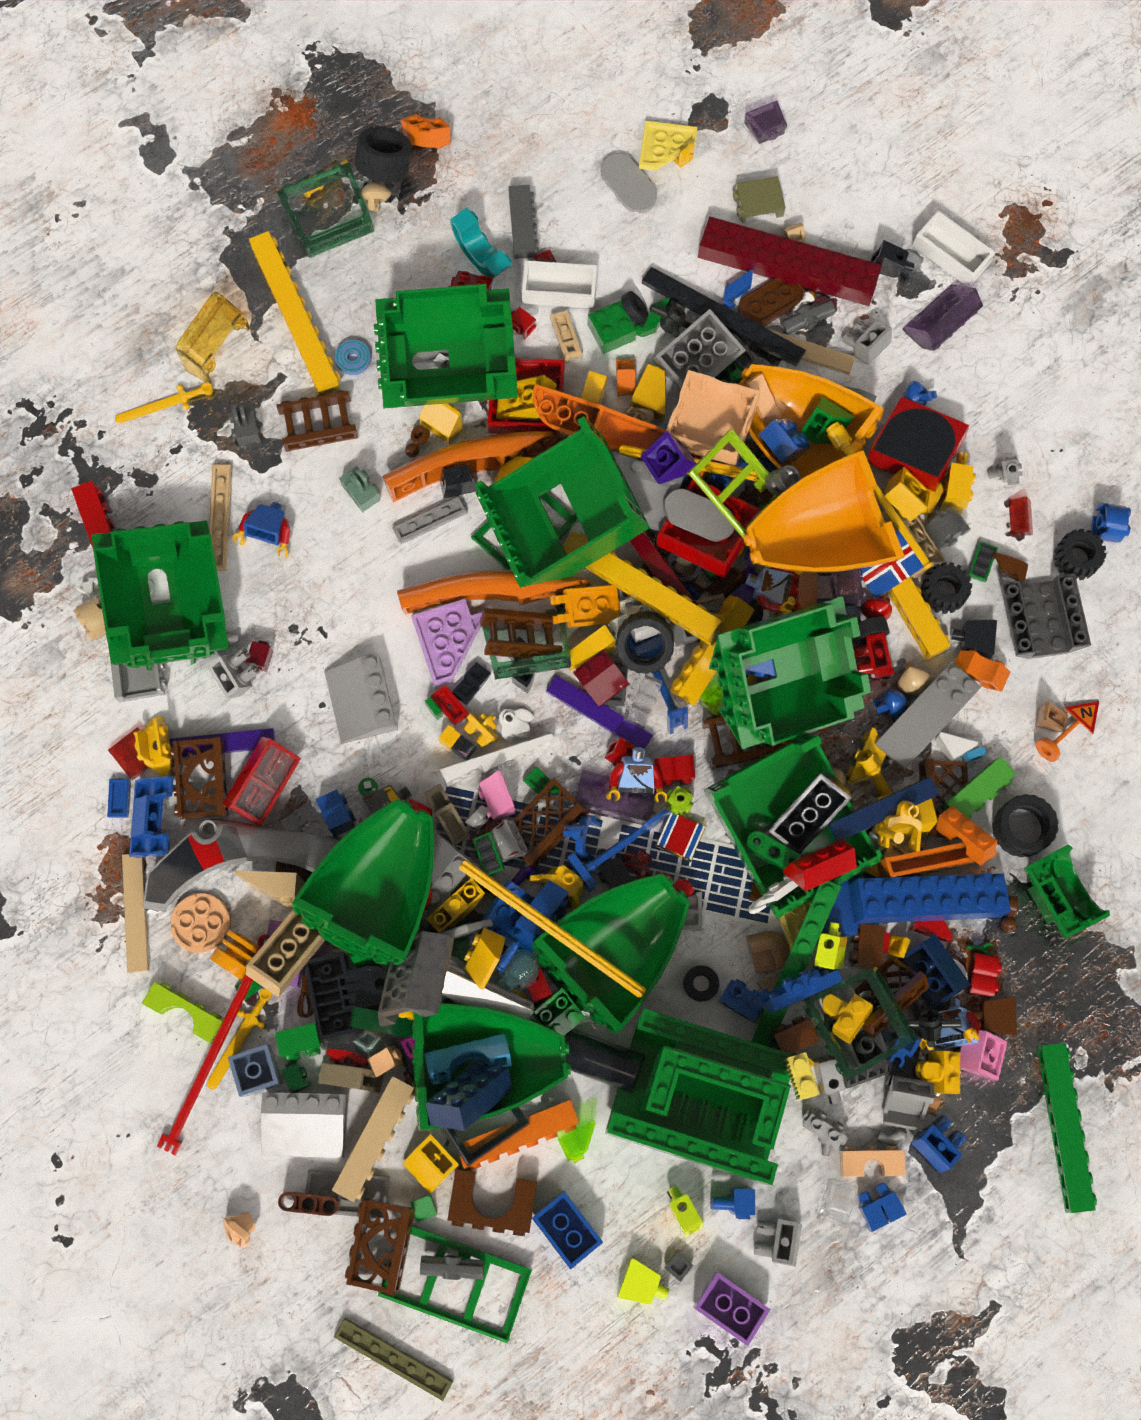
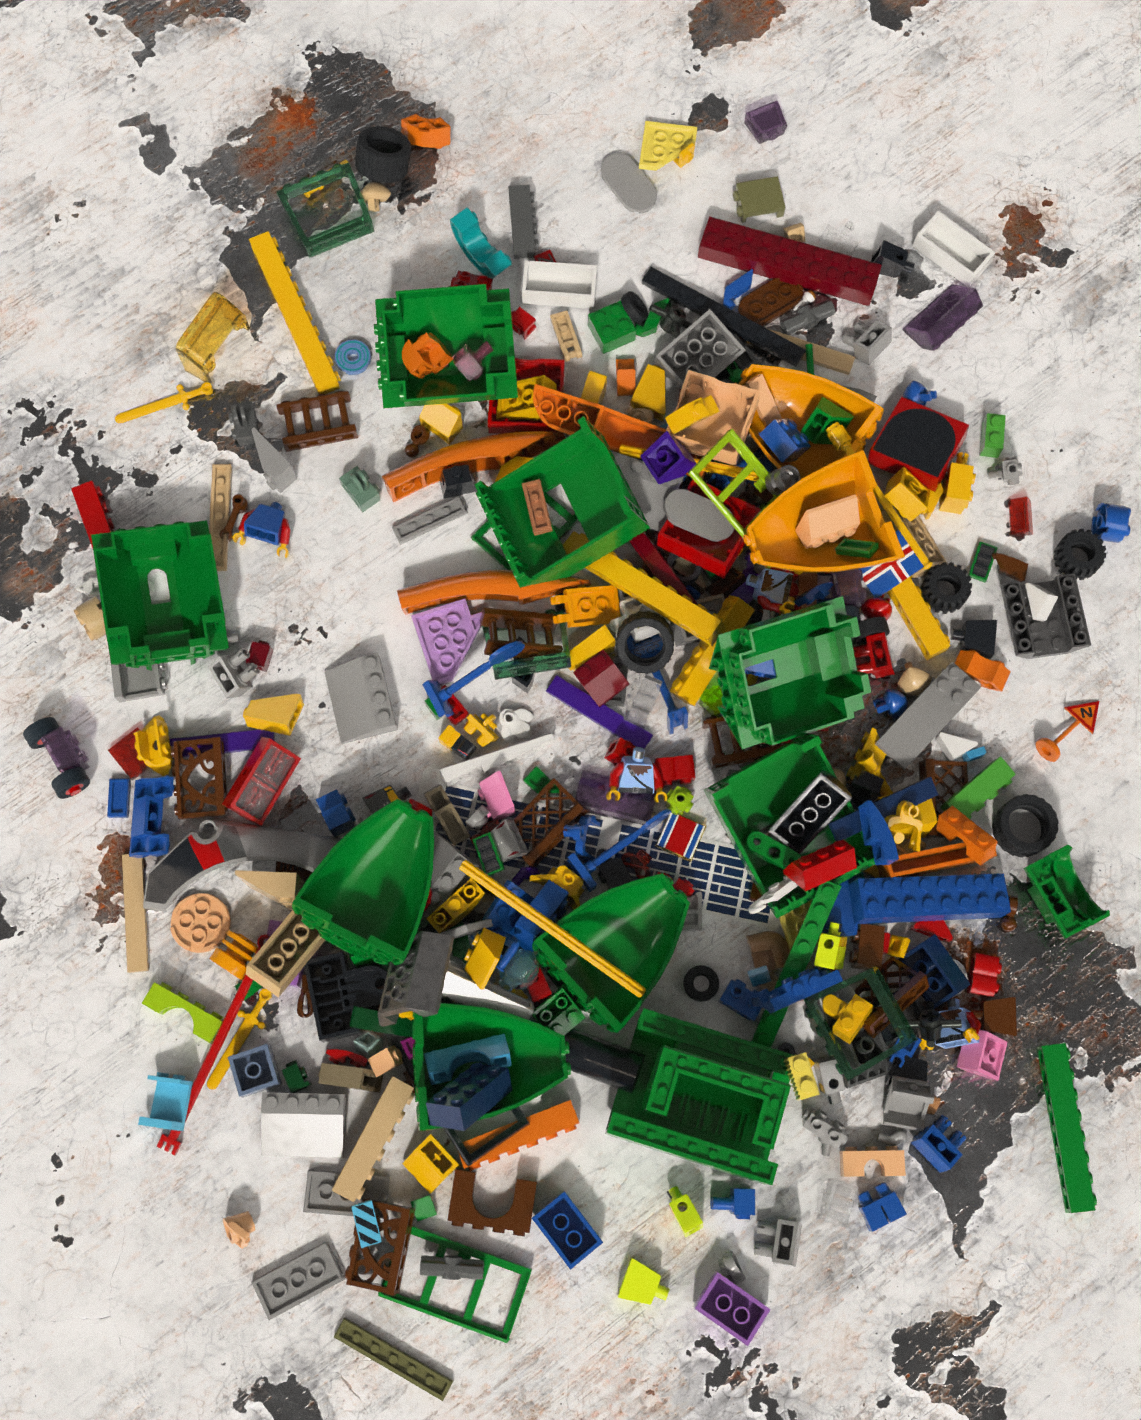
(65, 754): none -> brick
(169, 1102): none -> medium azure panel
(237, 508): none -> reddish brown brick
(274, 713): none -> yellow slope
(276, 468): none -> light grey slope
(297, 1280): none -> light grey tile
(298, 1042): green brick -> none
(319, 1203): copper beam -> none
(366, 1223): none -> medium azure tile
(367, 786): green tile -> none
(425, 355): none -> orange brick
(439, 696): none -> blue piece
(471, 362): none -> clear pink brick
(472, 683): black slope -> none
(537, 507): none -> nougat tile
(577, 1142): clear neon green slope -> none
(678, 1266): dark grey plate -> none
(692, 414): none -> yellow arch
(730, 1266): none -> light grey piece
(759, 976): none -> dark azure tile
(795, 1035): reddish brown brick -> none
(809, 358): none -> green piece
(820, 591): none -> blue slope
(829, 522): none -> light nougat slope
(857, 548): none -> green tile
(864, 788): none -> black brick
(877, 834): none -> blue slope
(942, 1070): yellow brick -> none
(947, 528): dark grey brick -> none
(984, 948): green hand -> none
(992, 435): none -> bright green brick
(1040, 601): none -> white slope
(1051, 718): medium nougat slope -> none

